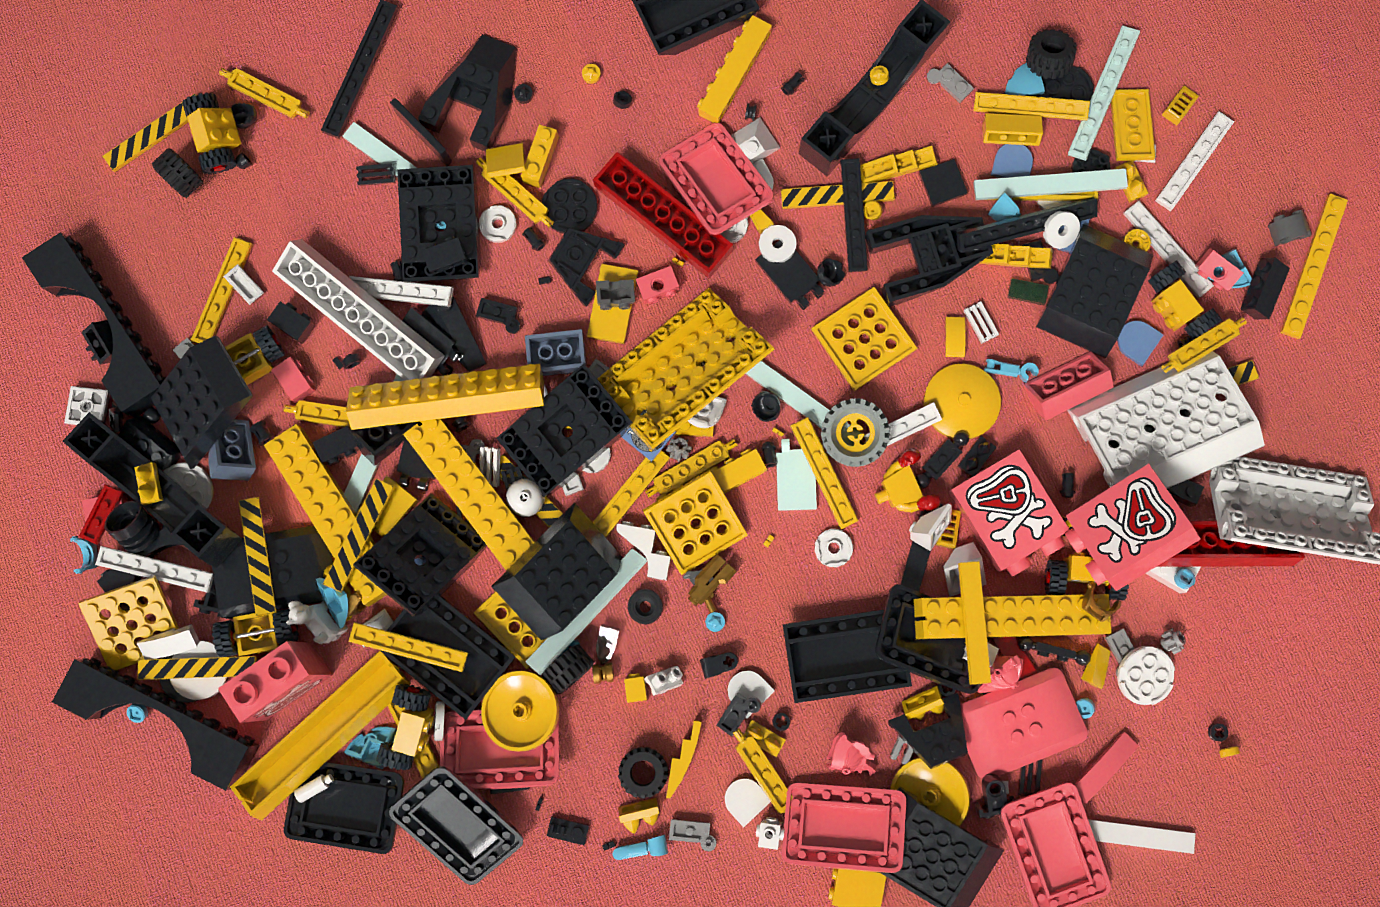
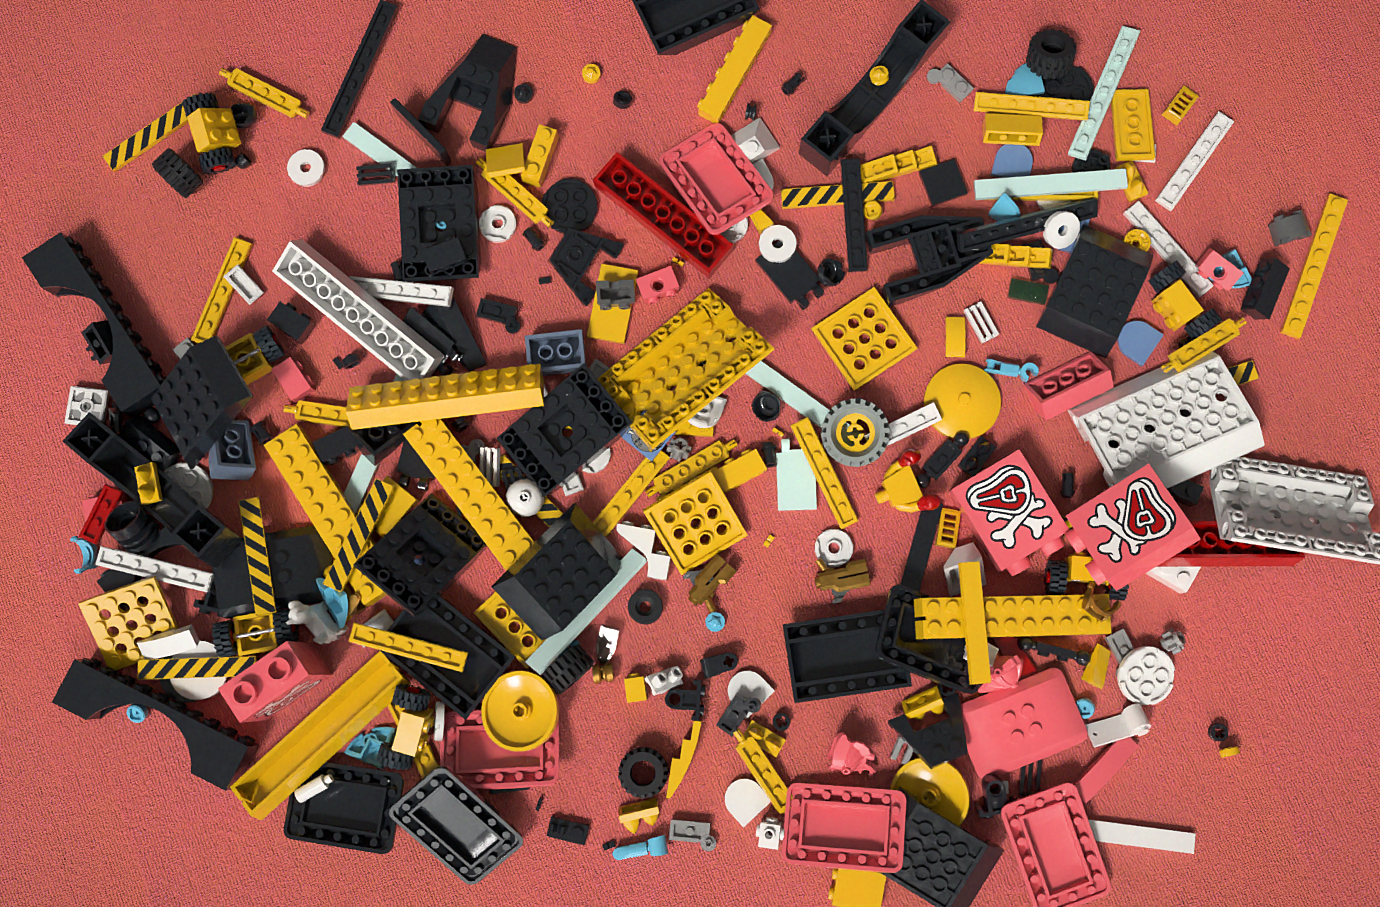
(301, 158): none -> white tile
(689, 699): none -> black pin
(838, 579): none -> pearl gold piece
(931, 527): white slope -> none
(1130, 723): none -> white door
(1184, 578): medium azure tile -> none

